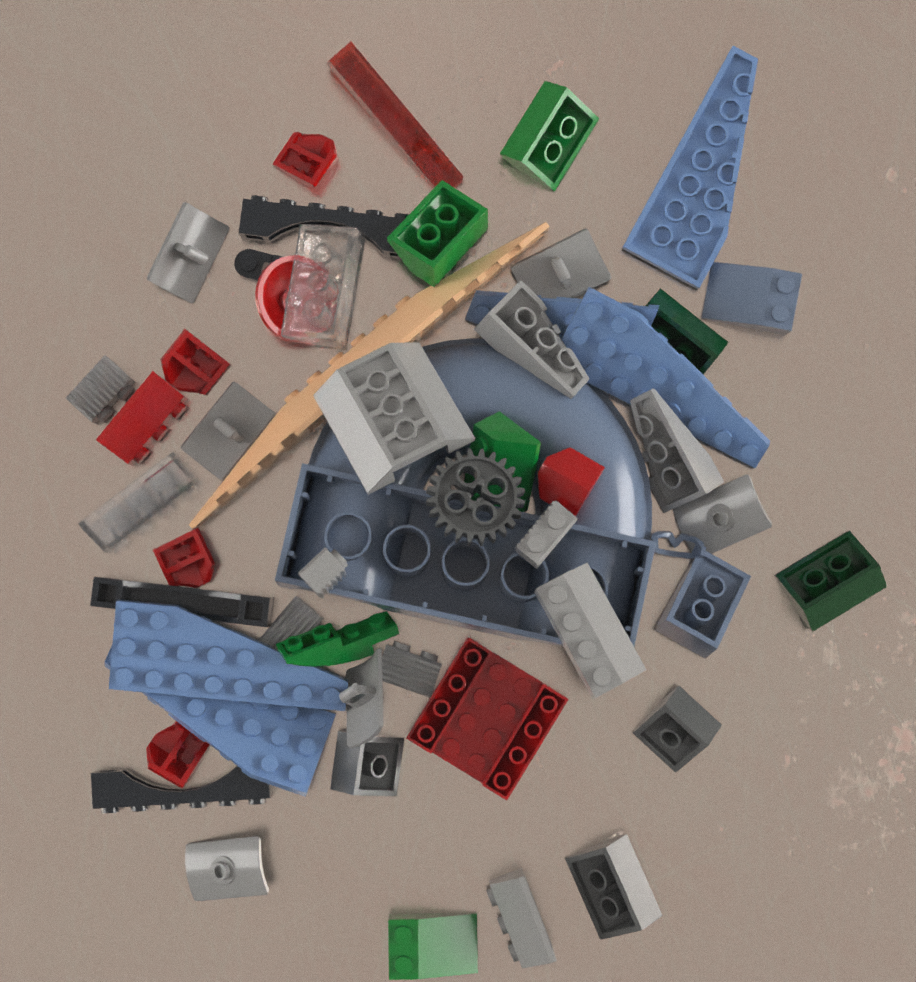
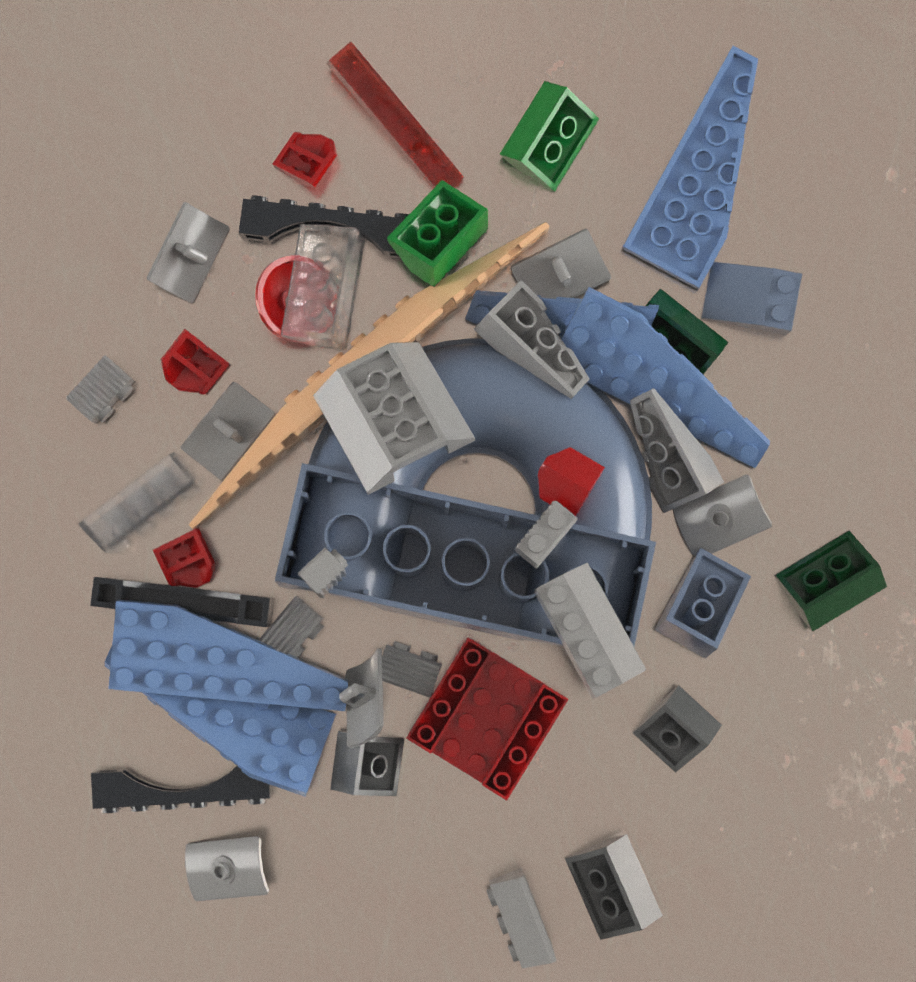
(143, 419): red slope -> none
(175, 754): red slope -> none
(250, 263): black plate -> none
(332, 647): green slope -> none
(432, 945): slope -> none
(486, 473): dark grey gear -> none
(511, 442): green slope -> none
(698, 551): sand blue helmet -> none

